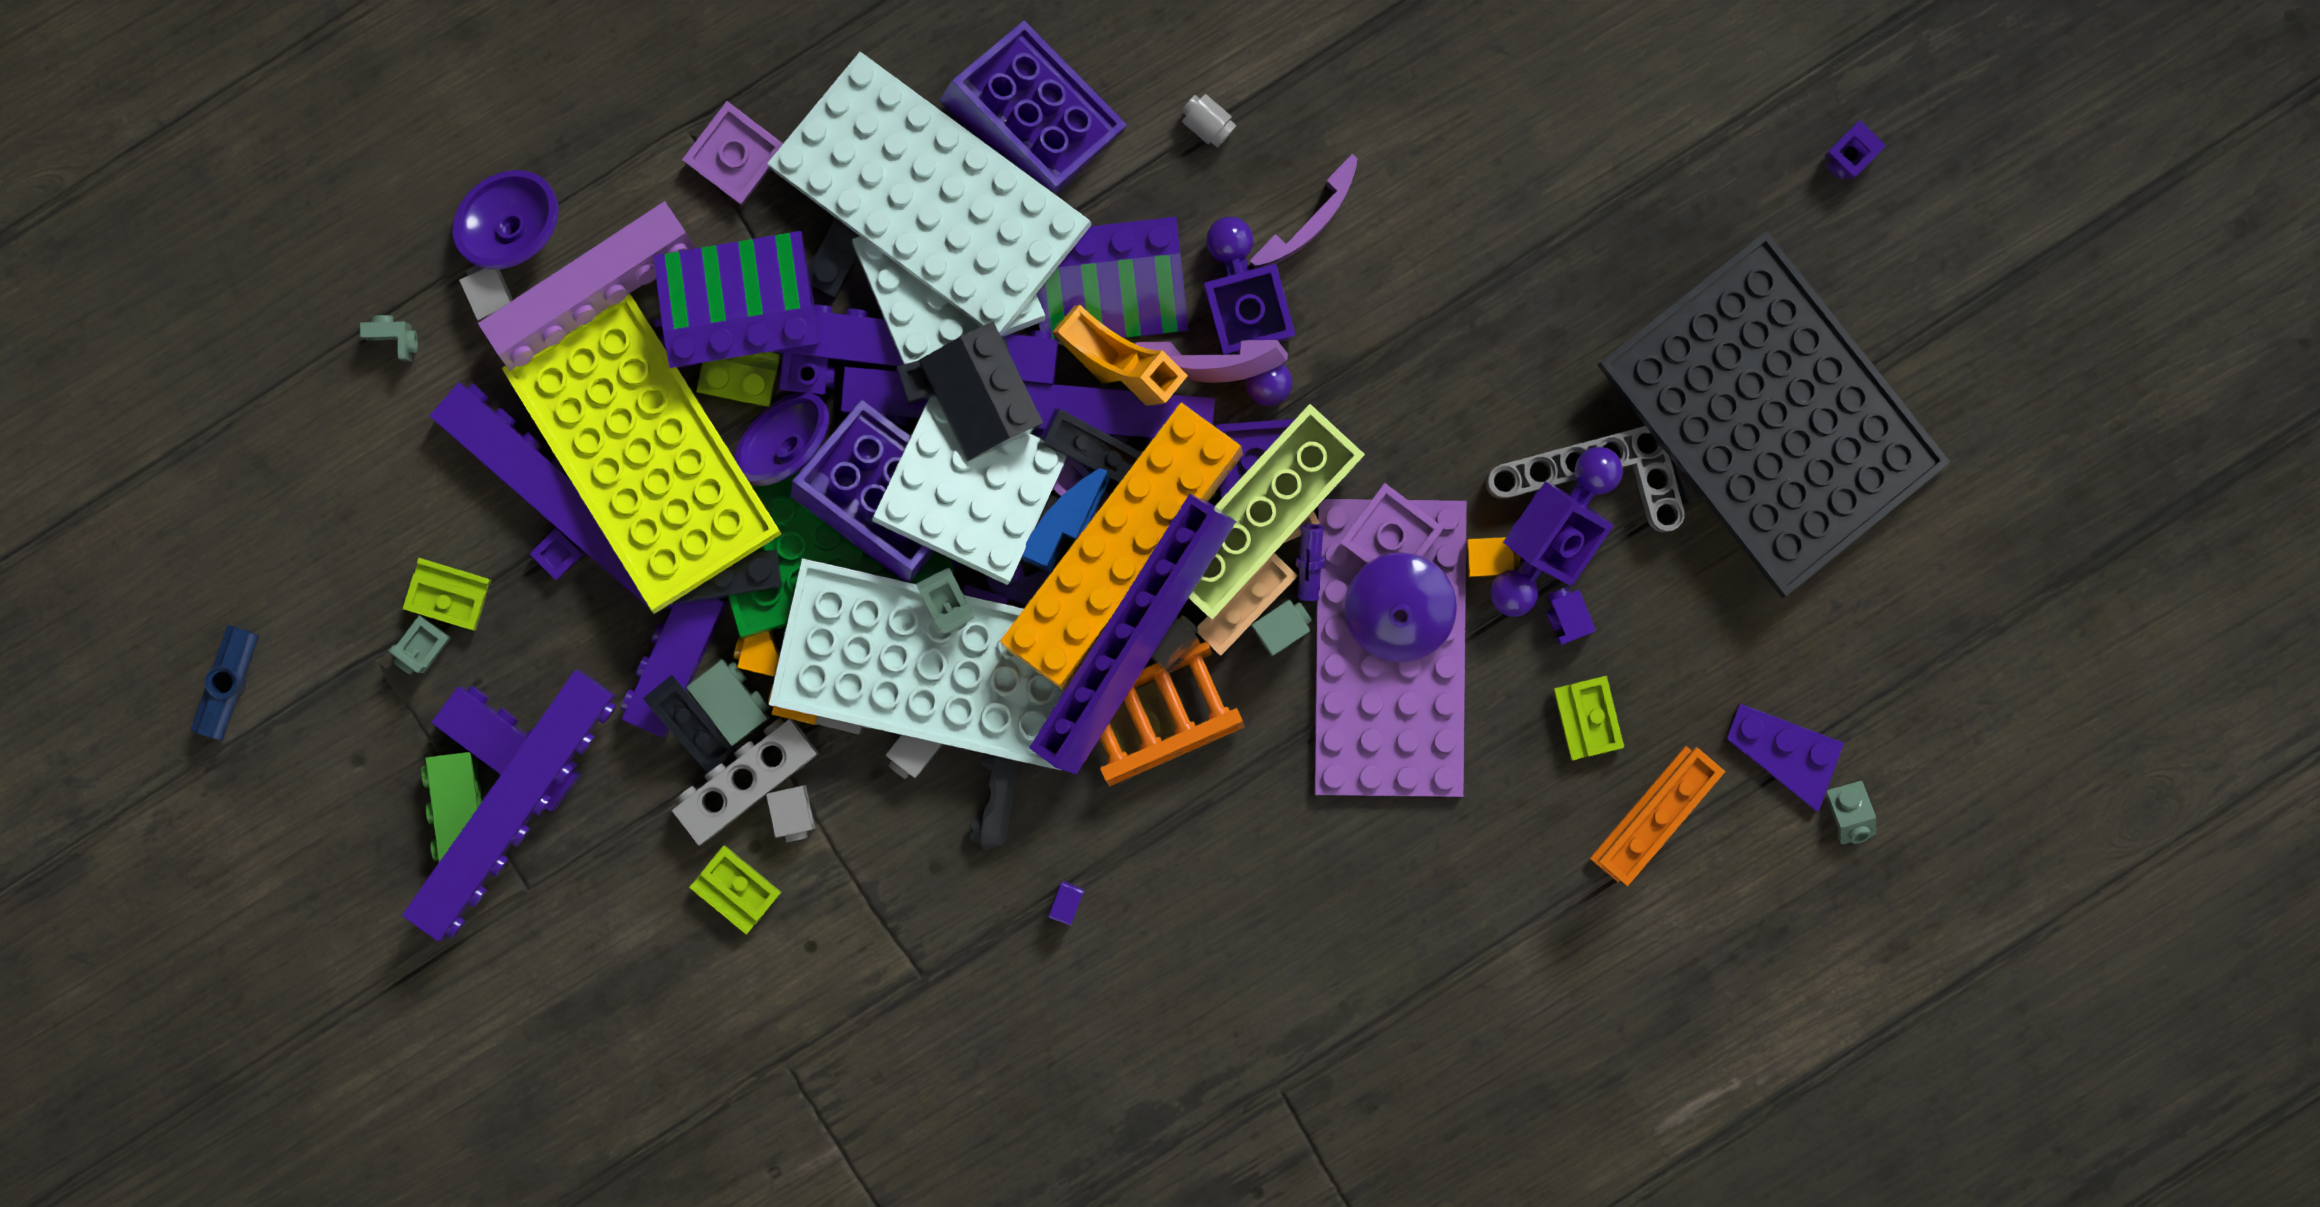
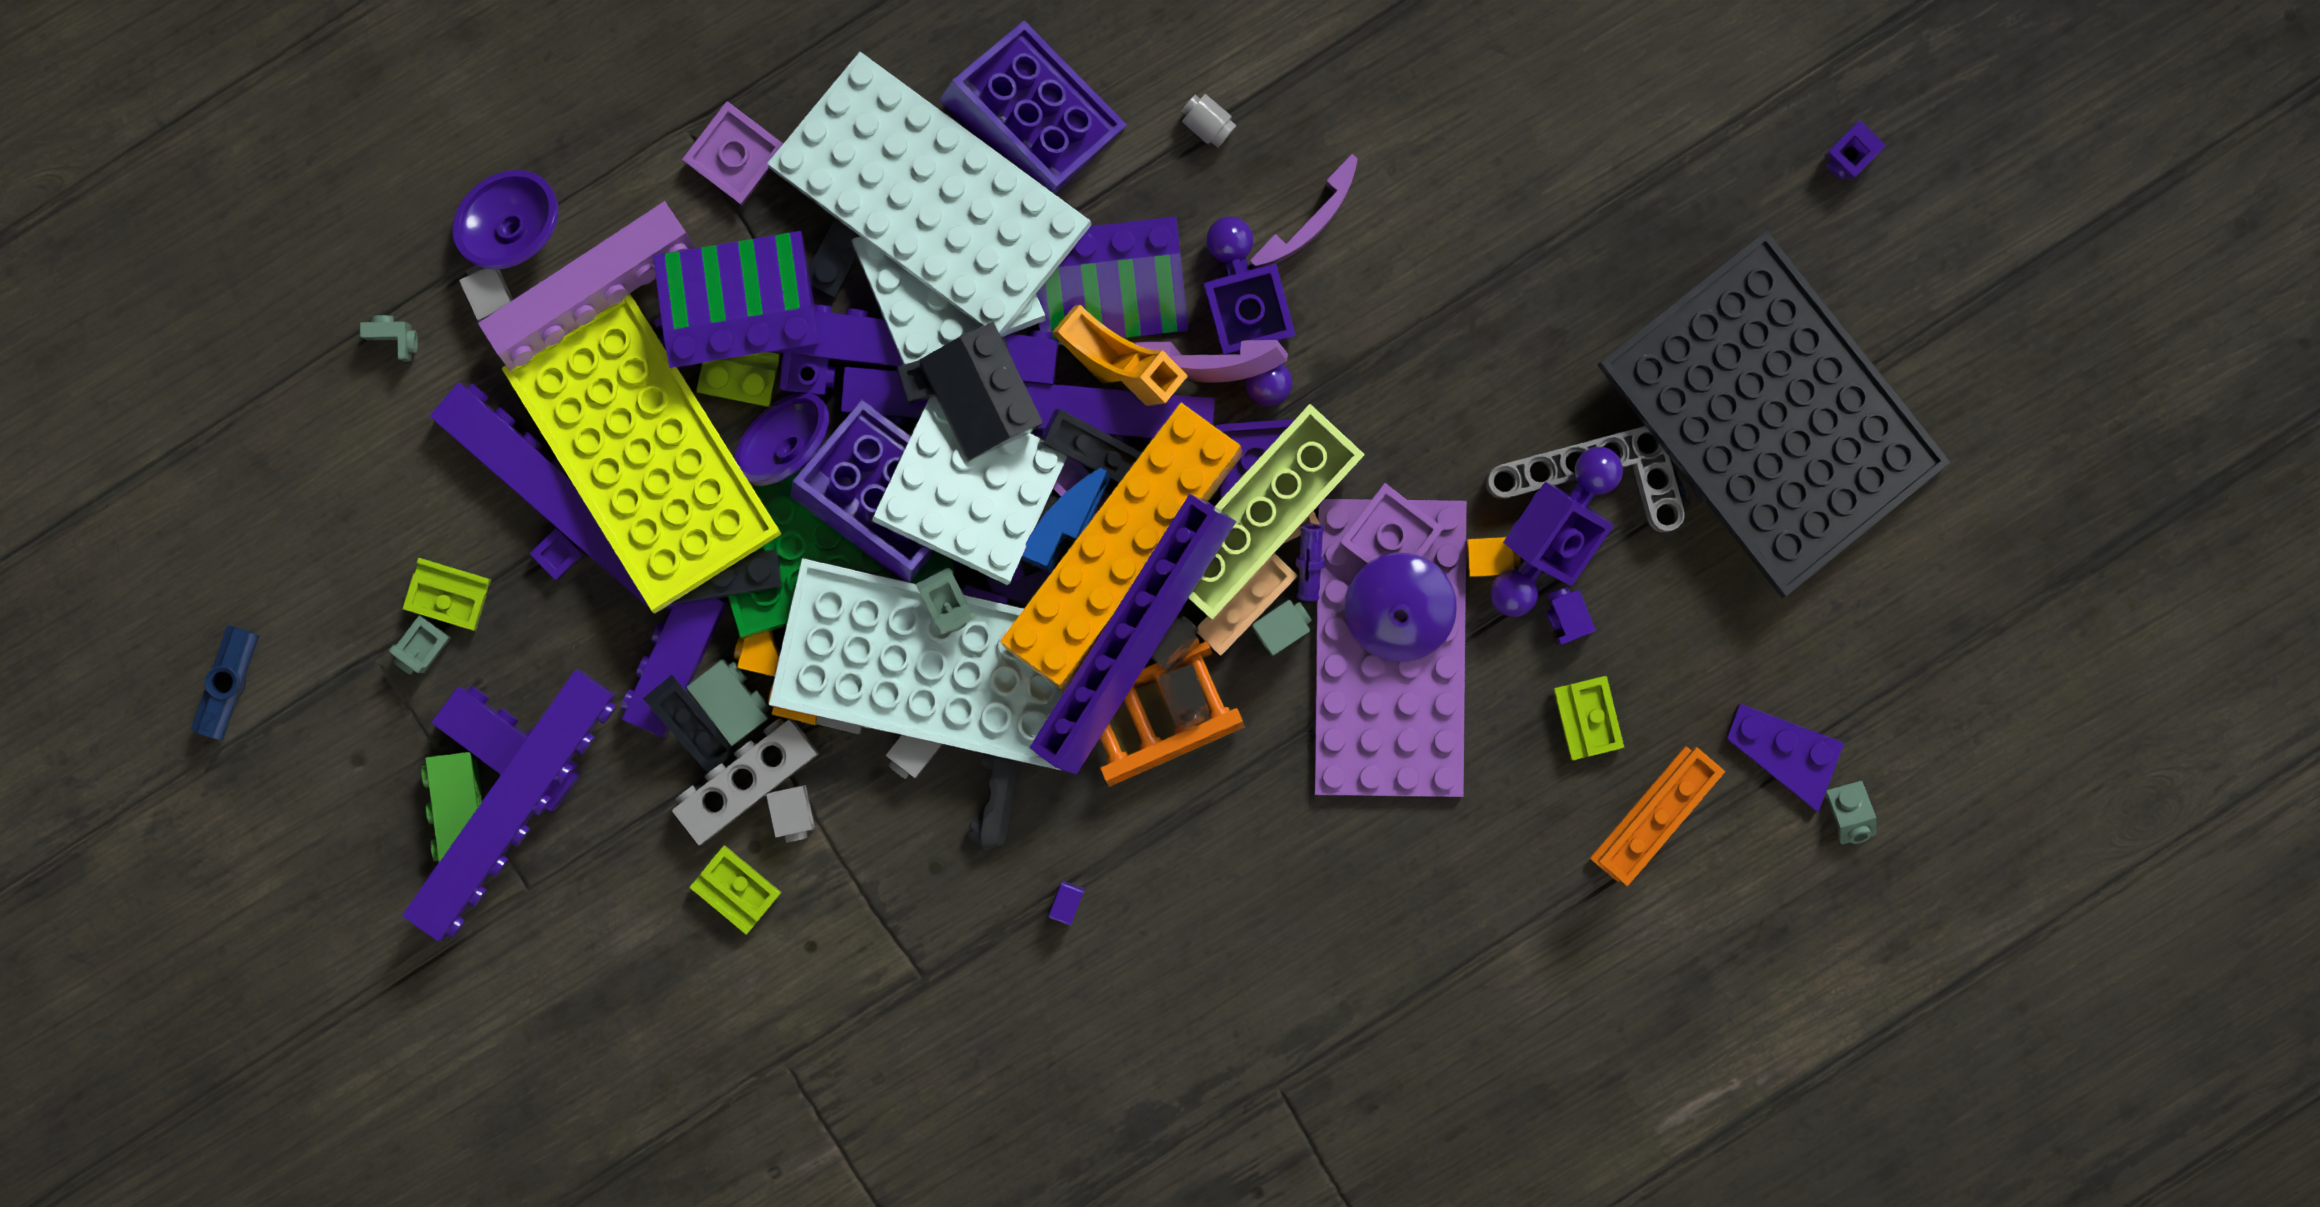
(1184, 696): none -> clear smoke brick

